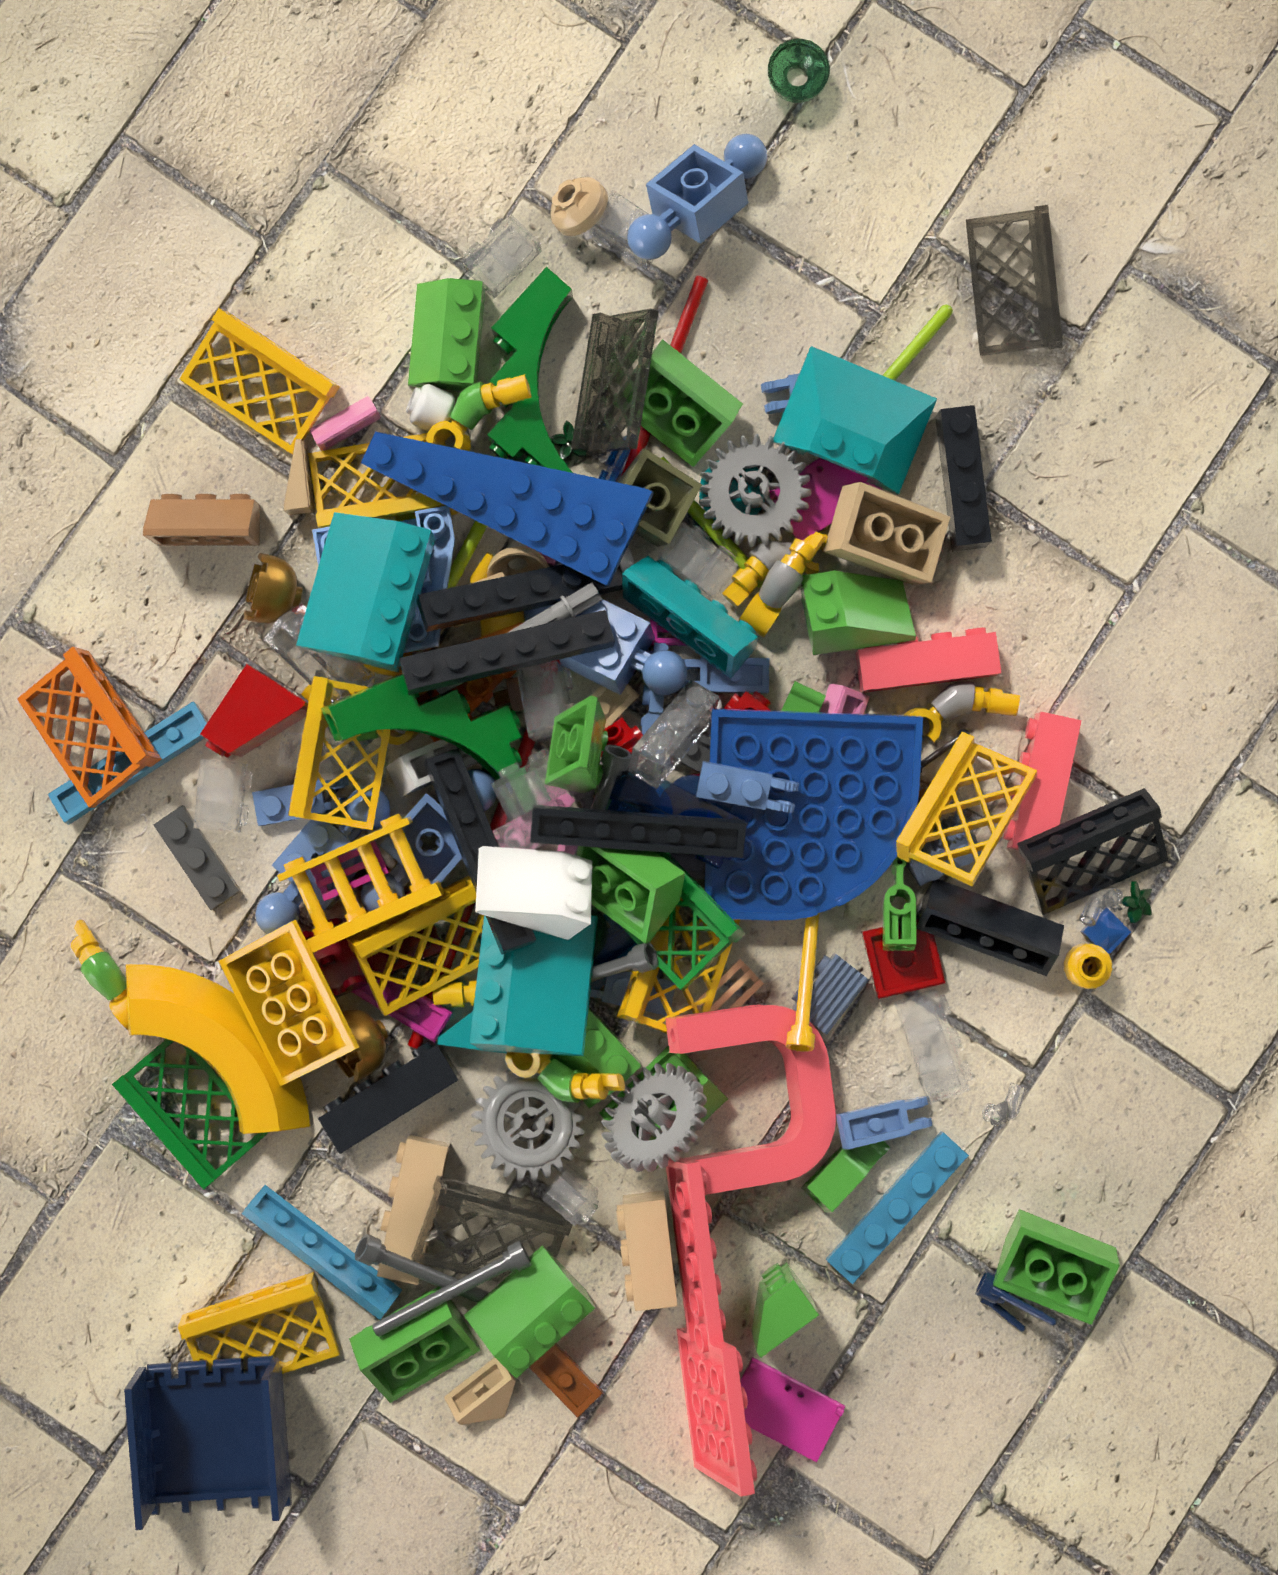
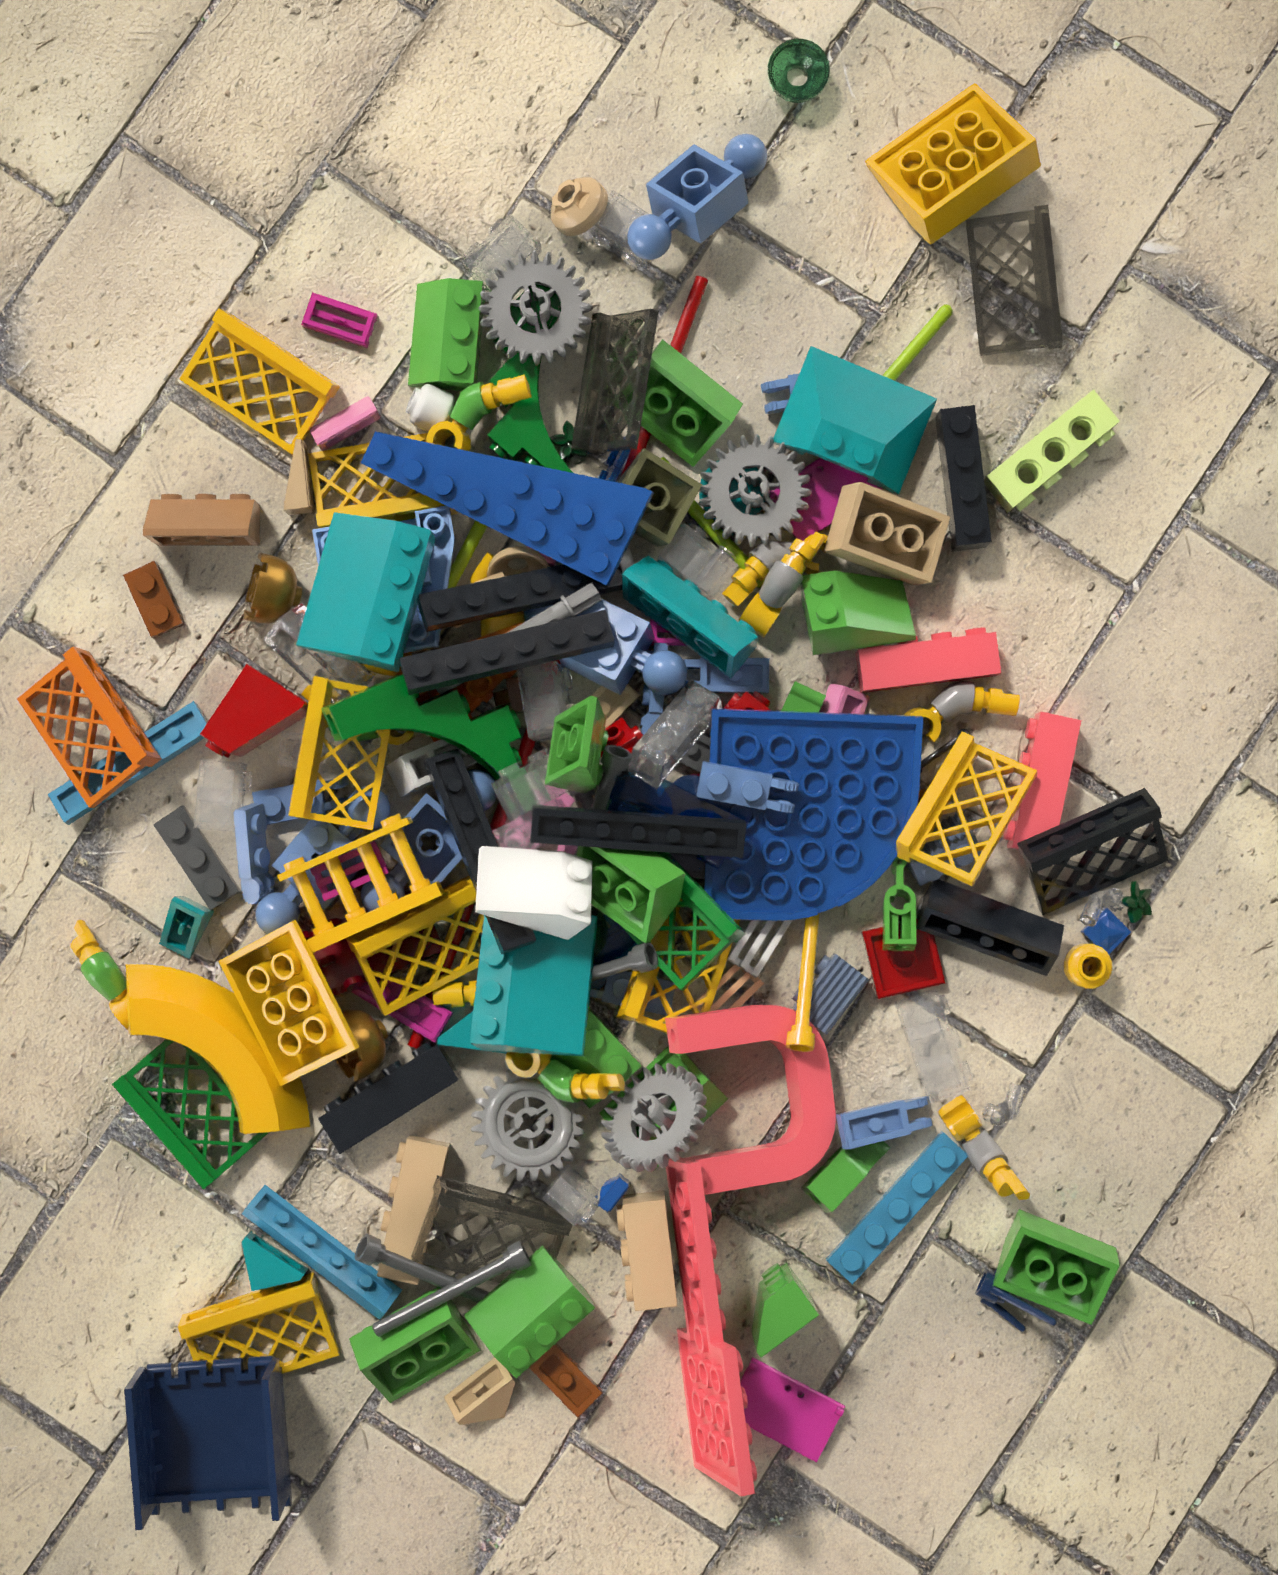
(153, 599): none -> dark orange plate
(184, 925): none -> teal slope
(252, 852): none -> medium blue hinge
(269, 1265): none -> teal slope
(367, 329): none -> dark pink tile
(527, 276): none -> light grey gear
(612, 1192): none -> blue tile
(744, 964): none -> white tile
(954, 162): none -> yellow slope
(981, 1148): none -> yellow piece
(1088, 413): none -> yellowish green brick

